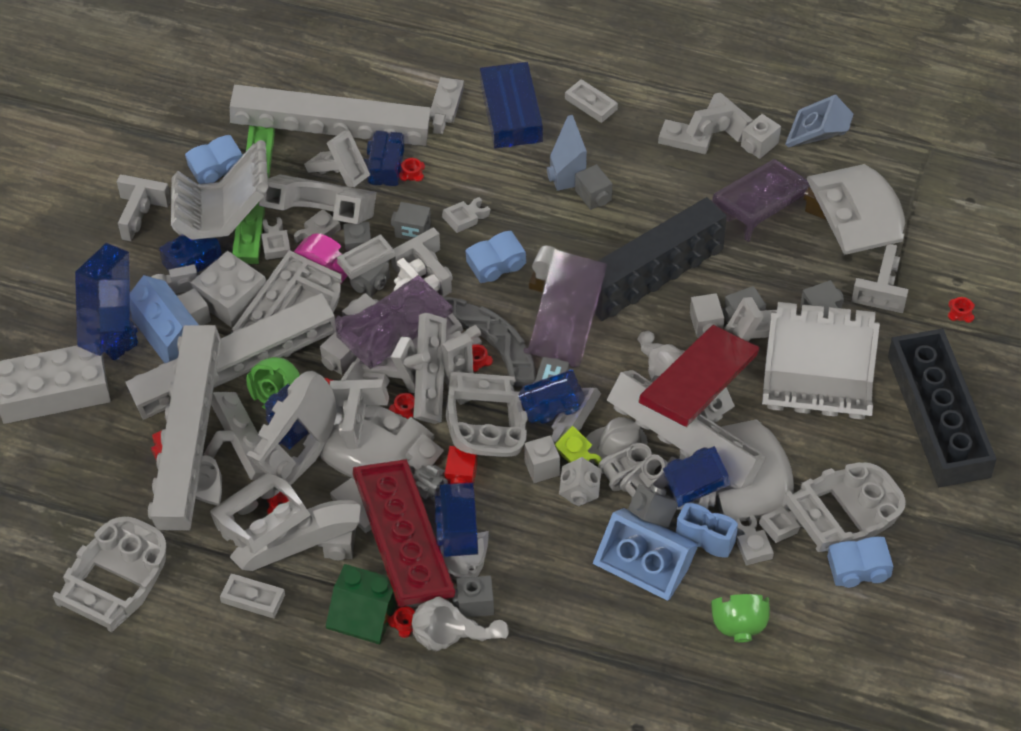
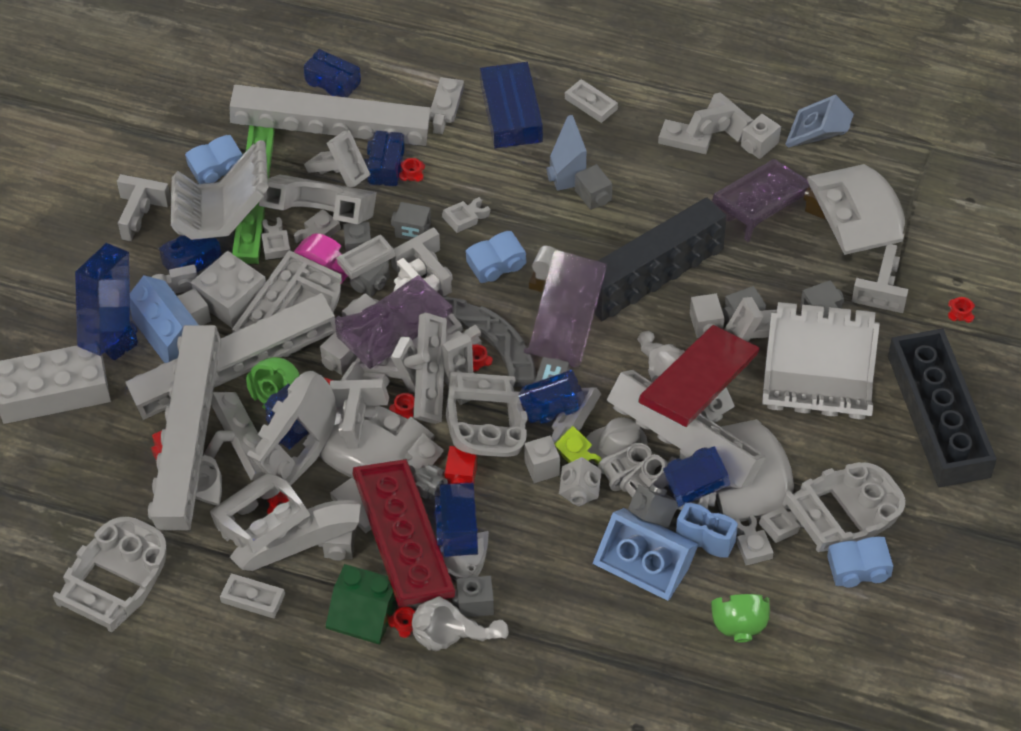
(332, 74): none -> clear blue brick

